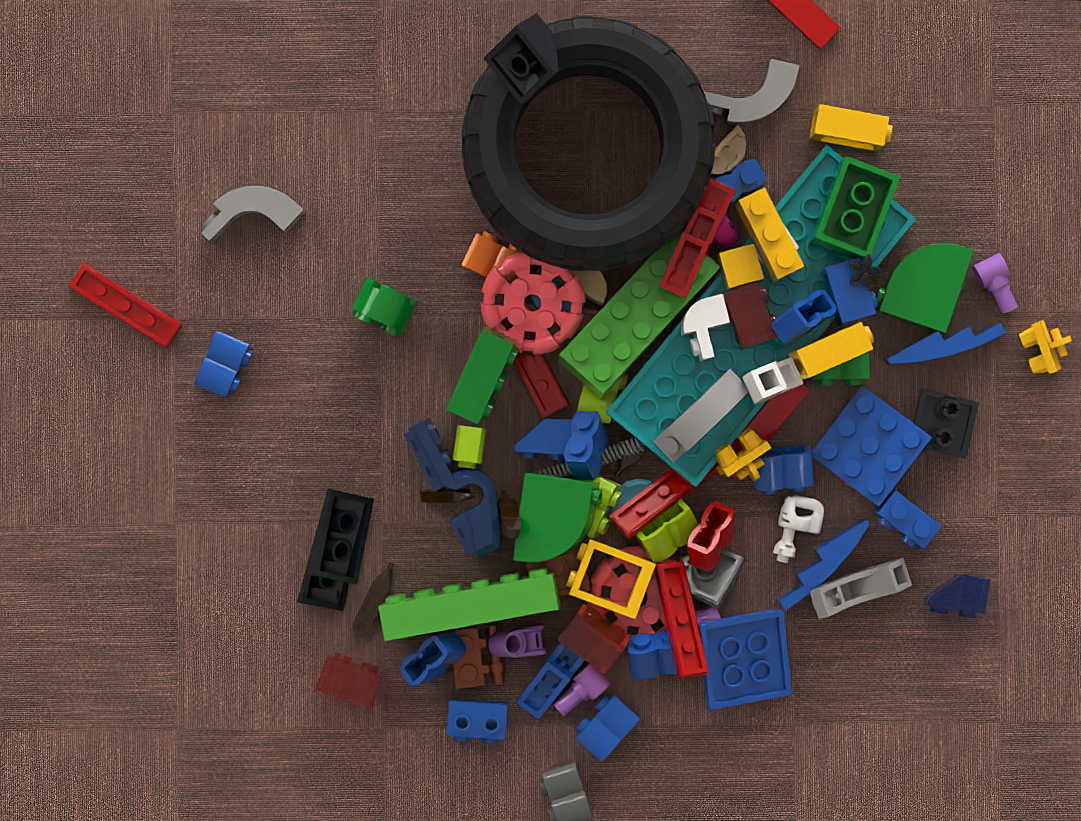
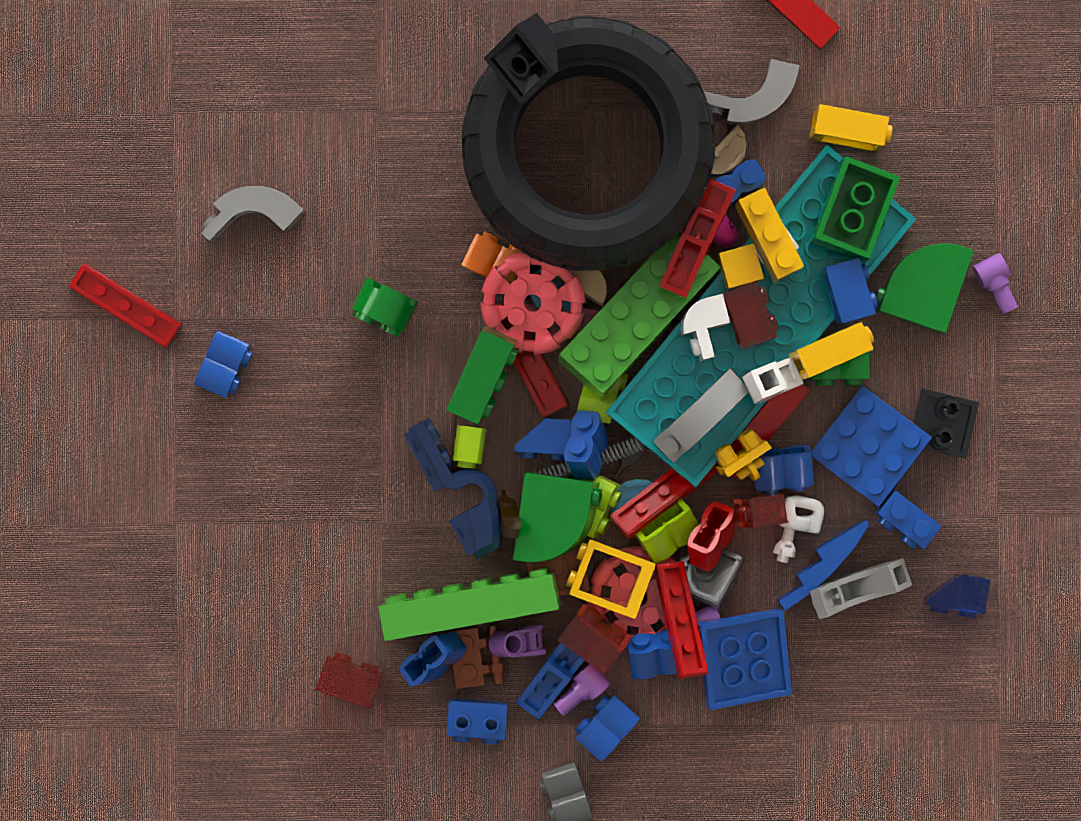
(336, 550): black slope -> none
(373, 599): dark brown piece -> none
(446, 495): dark brown piece -> none
(759, 511): none -> clear red brick
(804, 316): blue brick -> none
(864, 272): black plant -> none
(935, 347): blue slope -> none
(1039, 335): yellow hips -> none

